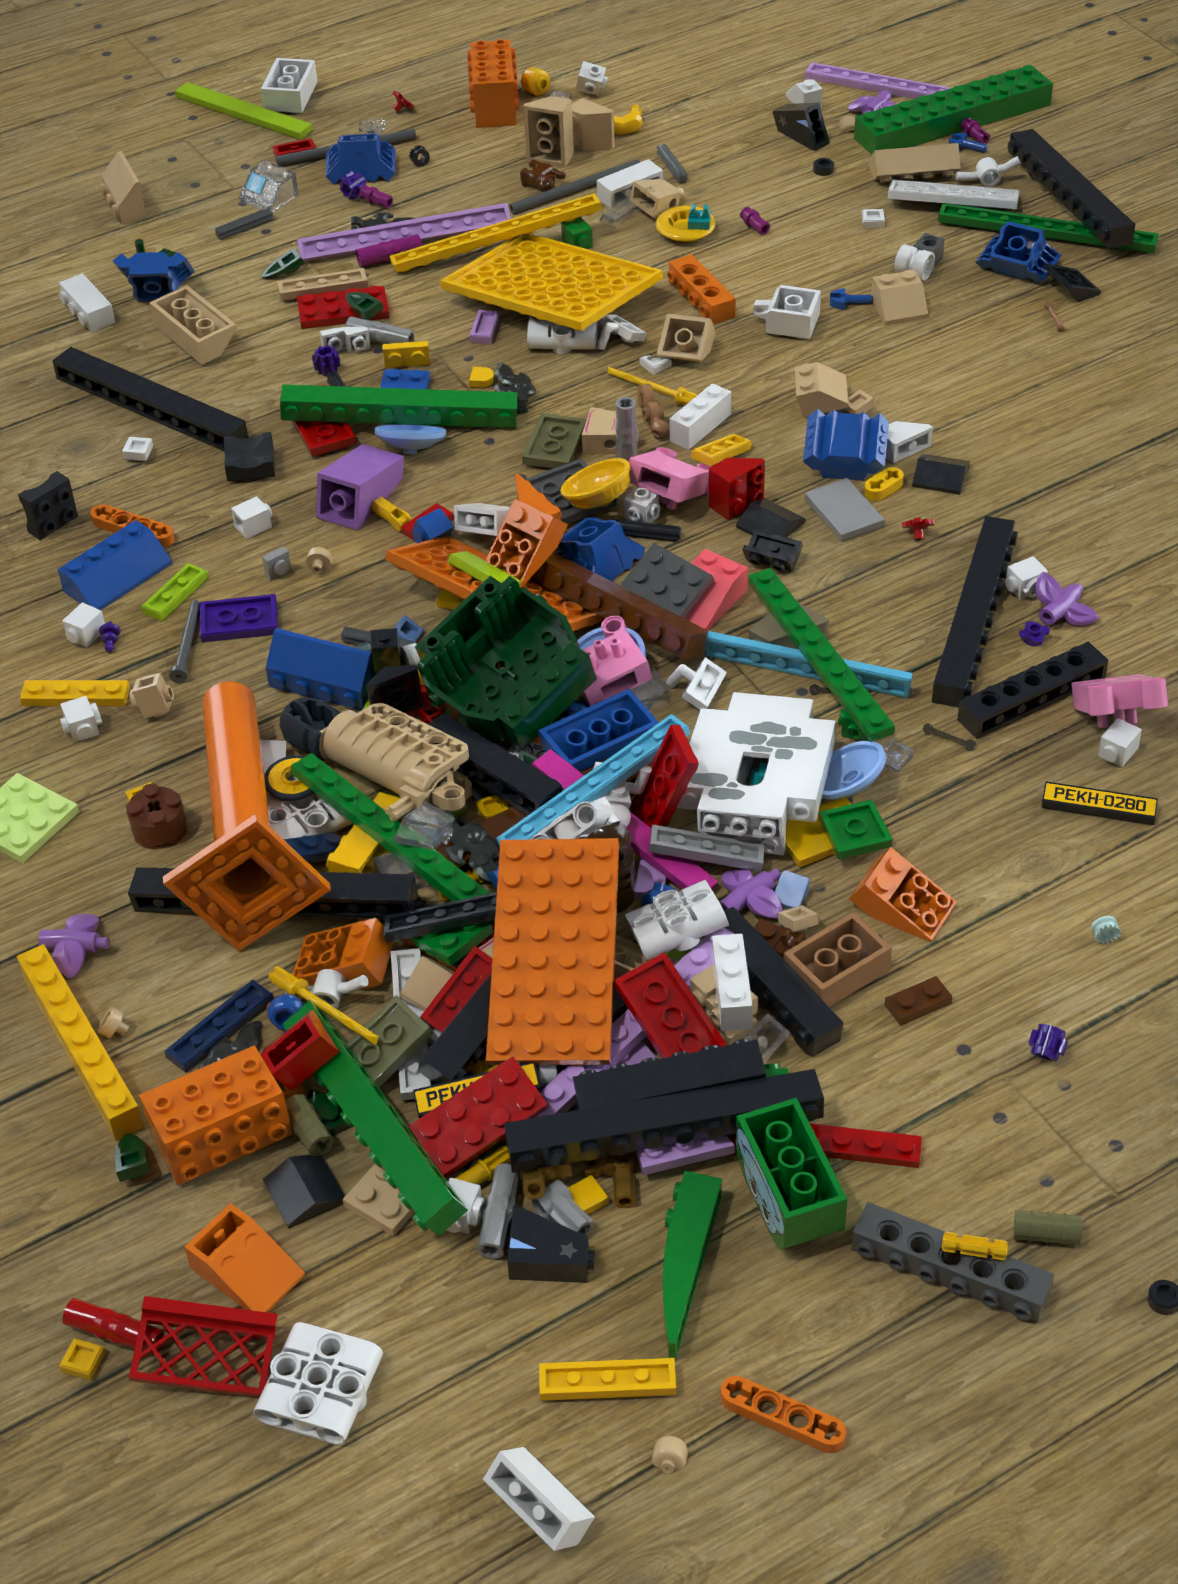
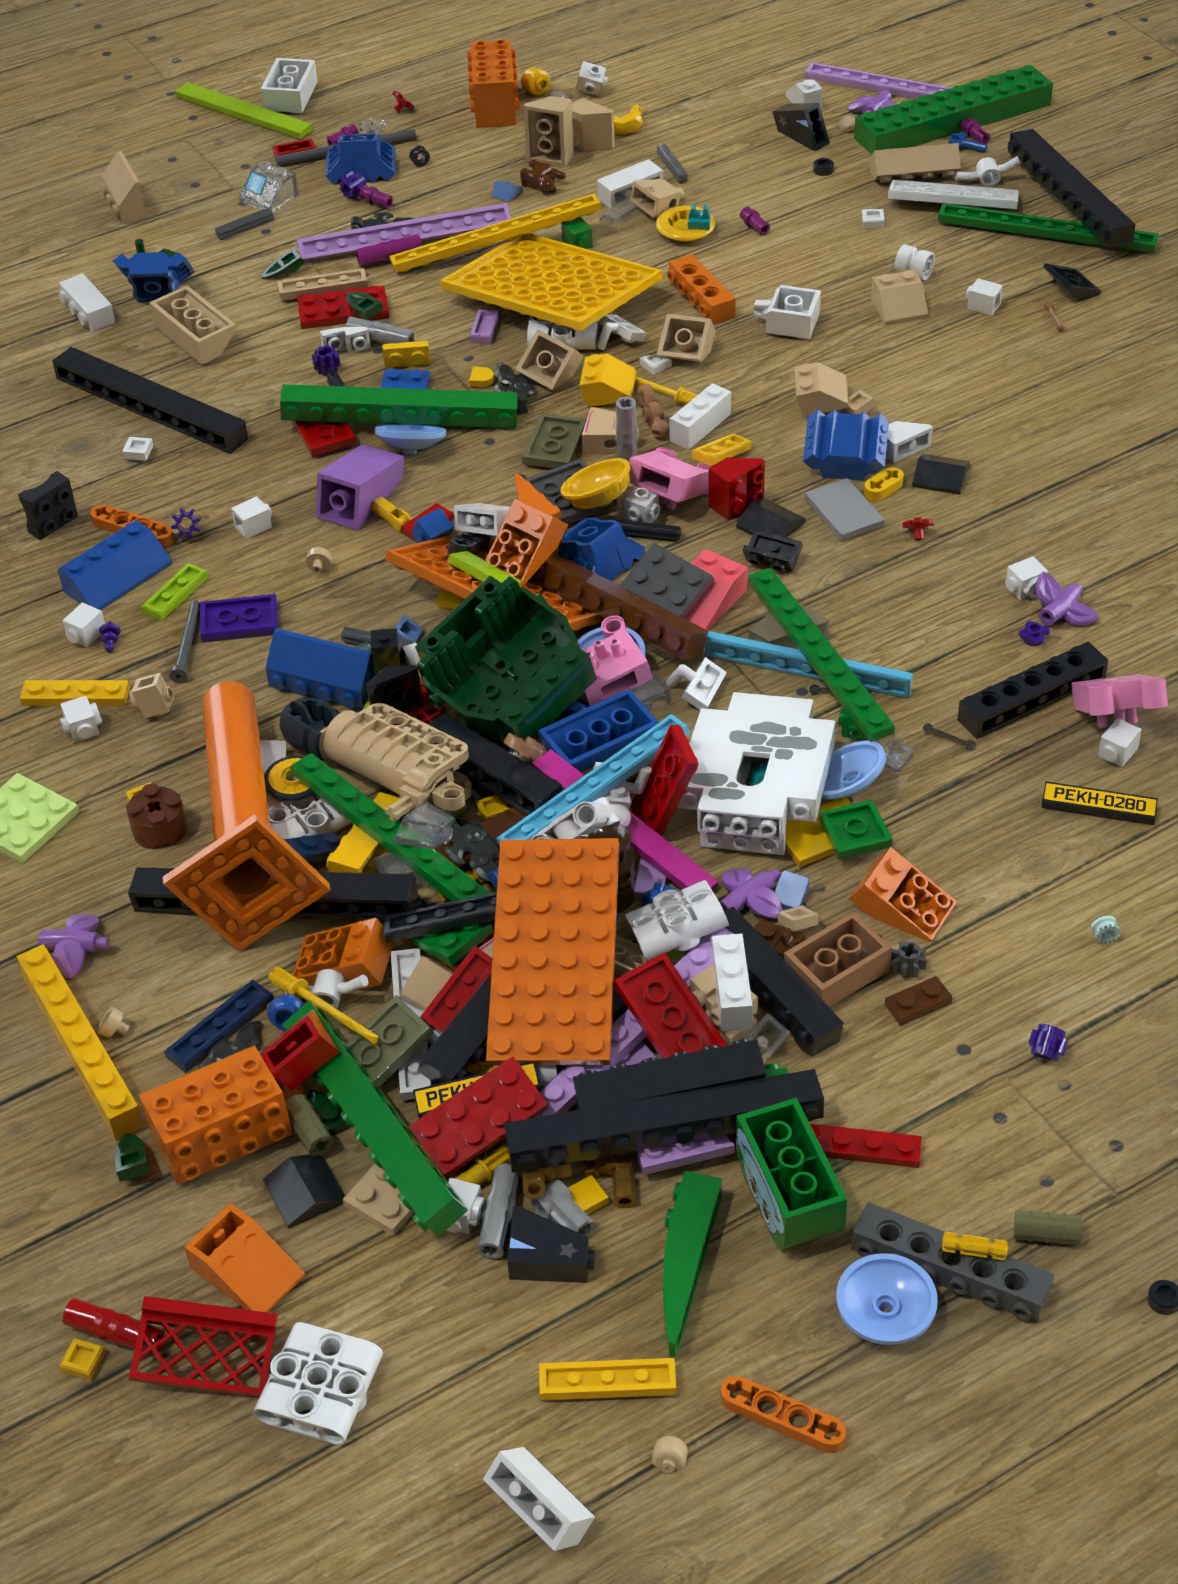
(193, 526): none -> dark purple gear
(249, 457): black brick -> none
(276, 563): light grey plate -> none
(331, 140): none -> magenta pin
(469, 542): none -> black beam
(506, 190): none -> medium blue slope
(528, 749): none -> medium nougat piece
(549, 361): none -> tan slope
(566, 189): dark grey piece -> none
(606, 380): none -> yellow slope
(706, 848): light grey plate -> none
(840, 299): blue bar -> none
(891, 1284): none -> light blue dish
(908, 959): none -> dark grey gear
(933, 244): dark grey brick -> none
(974, 612): black brick -> none
(984, 296): none -> white brick
(1019, 253): blue slope -> none

